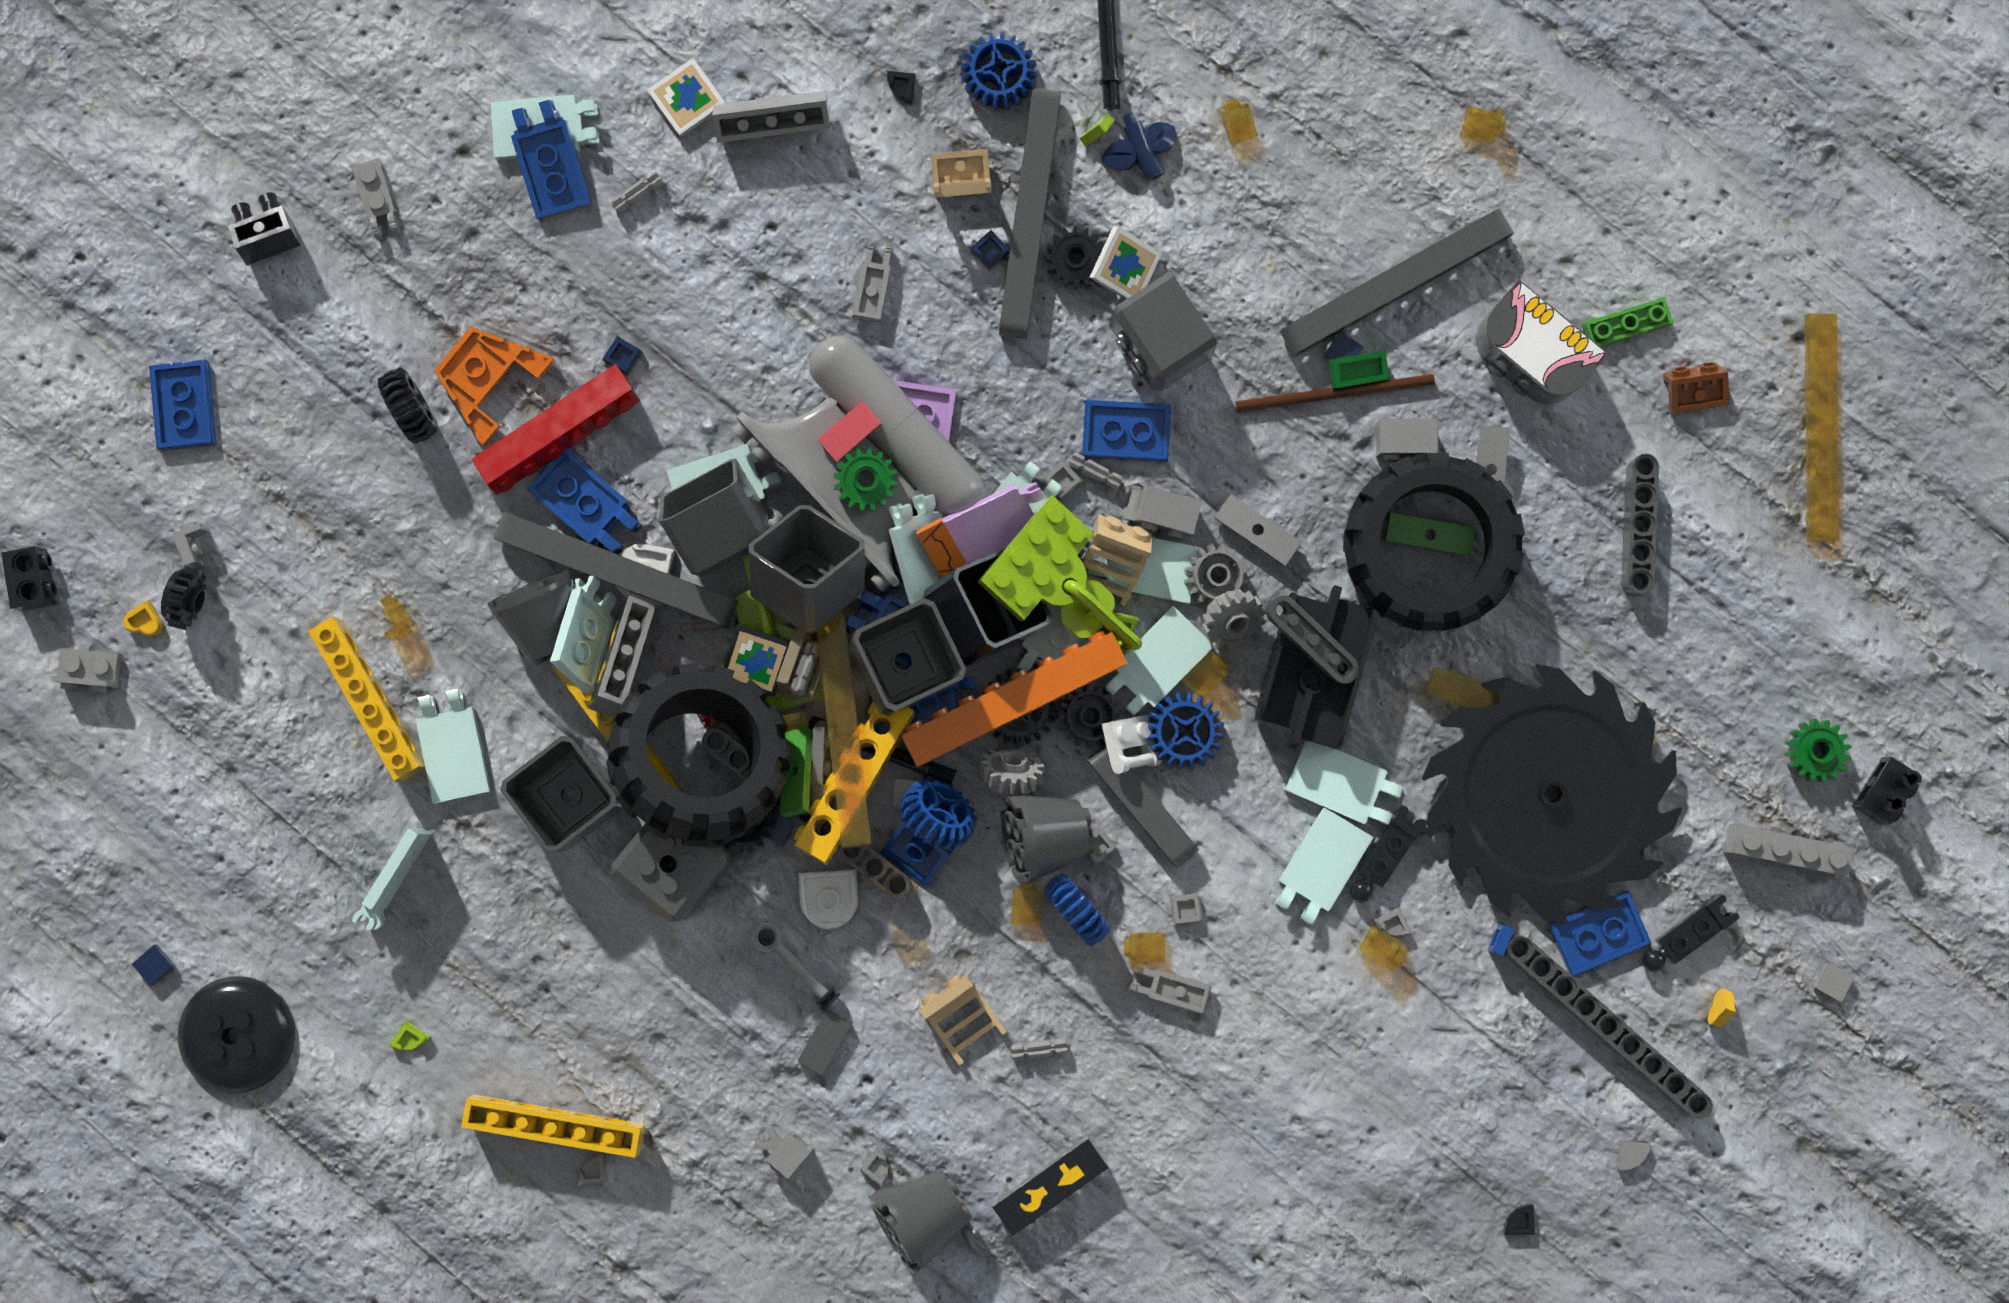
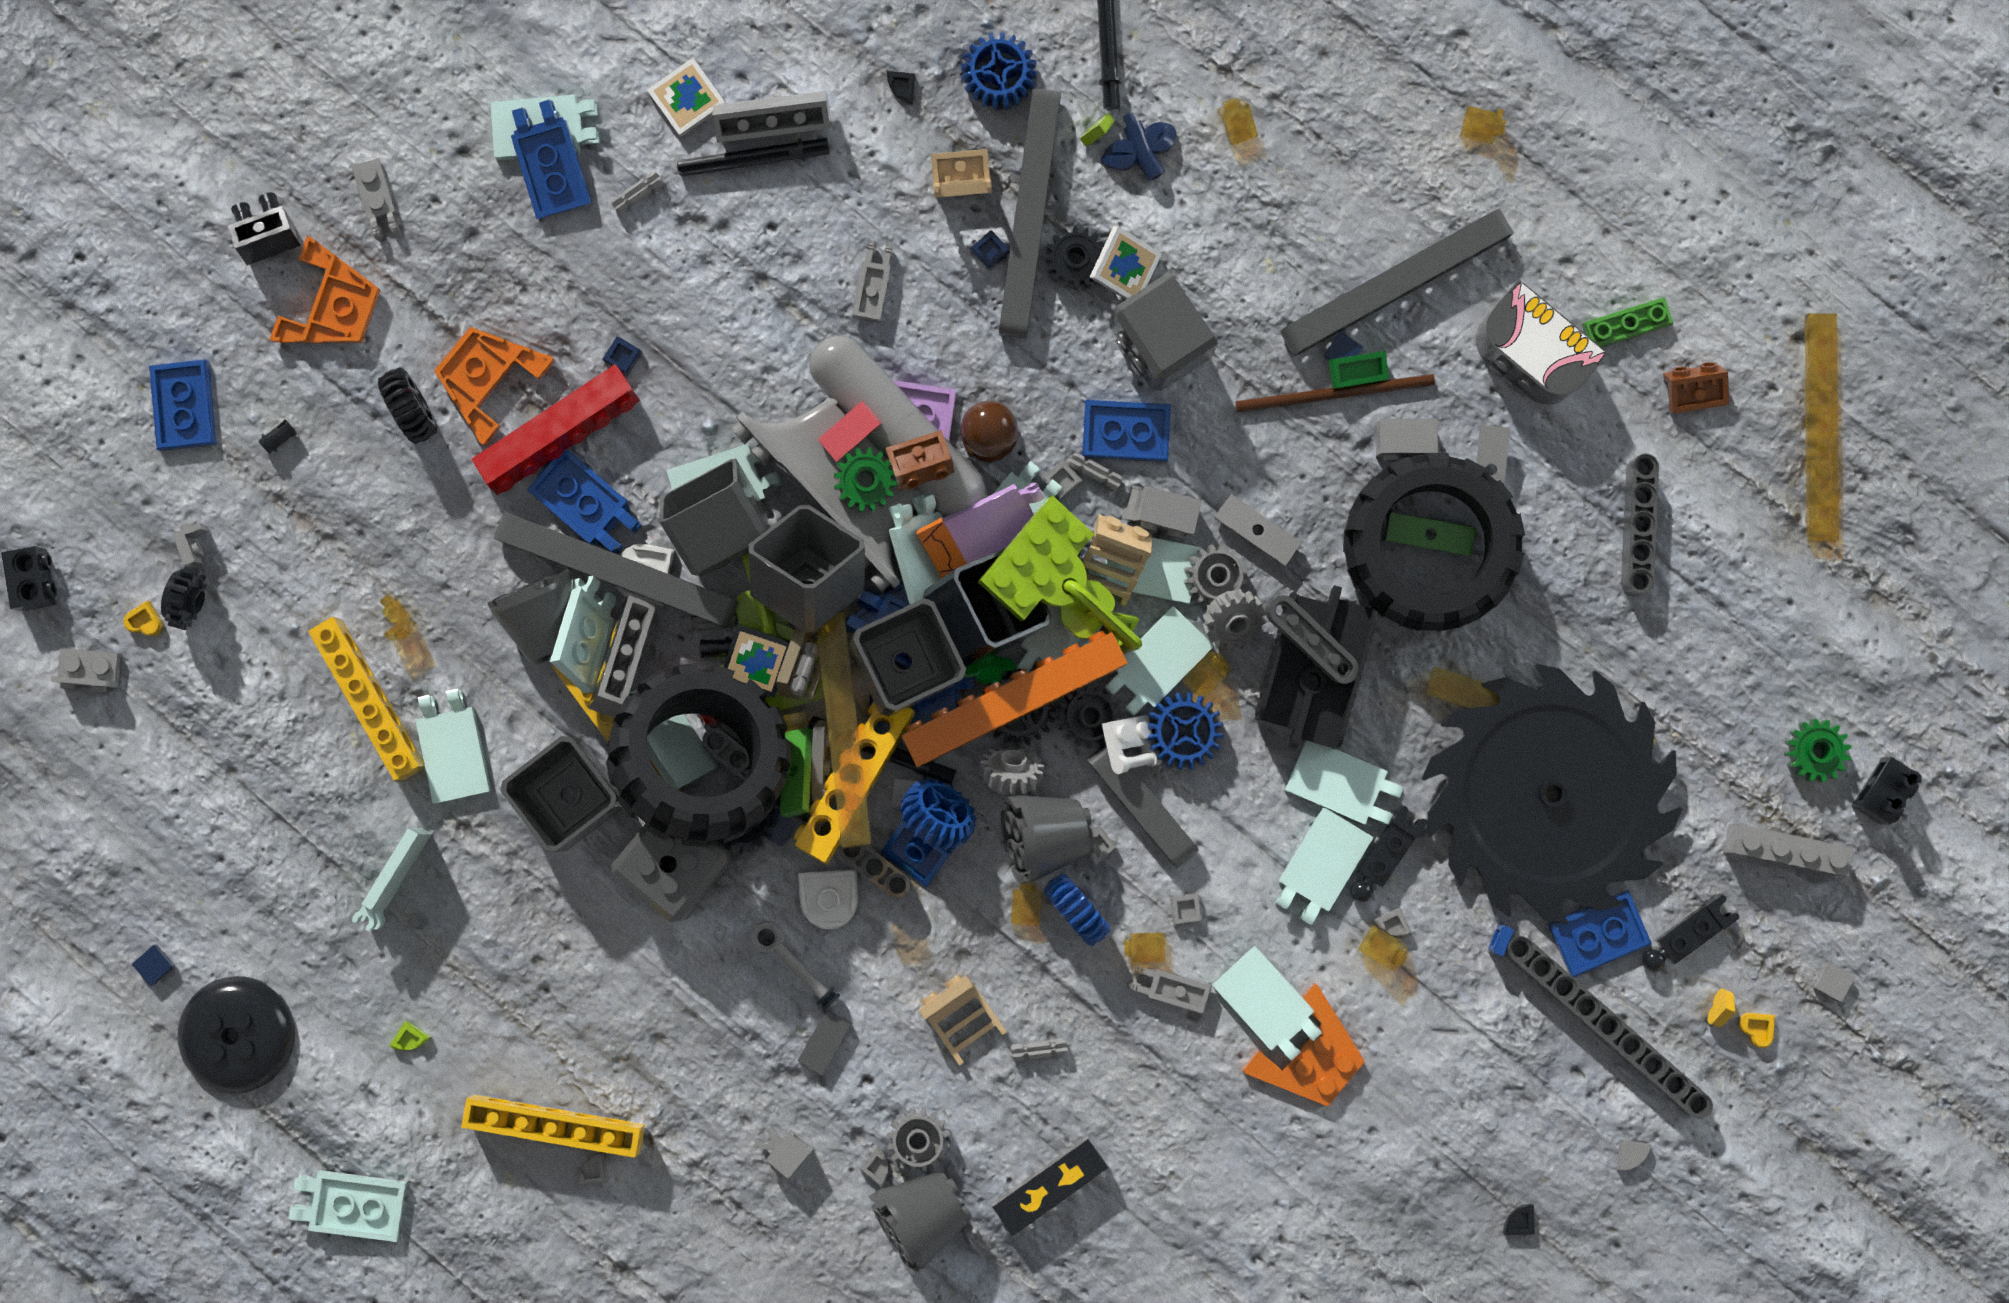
(277, 436): none -> black pin
(341, 305): none -> orange wing
(351, 1205): none -> light aqua tile
(678, 752): none -> light aqua tile
(715, 647): none -> black pin
(753, 157): none -> black axle
(920, 460): none -> dark orange bracket
(922, 1124): none -> light grey gear
(989, 431): none -> reddish brown tile
(989, 669): none -> green plate
(1267, 1002): none -> light aqua tile
(1322, 1064): none -> orange wing
(1758, 1028): none -> yellow tile

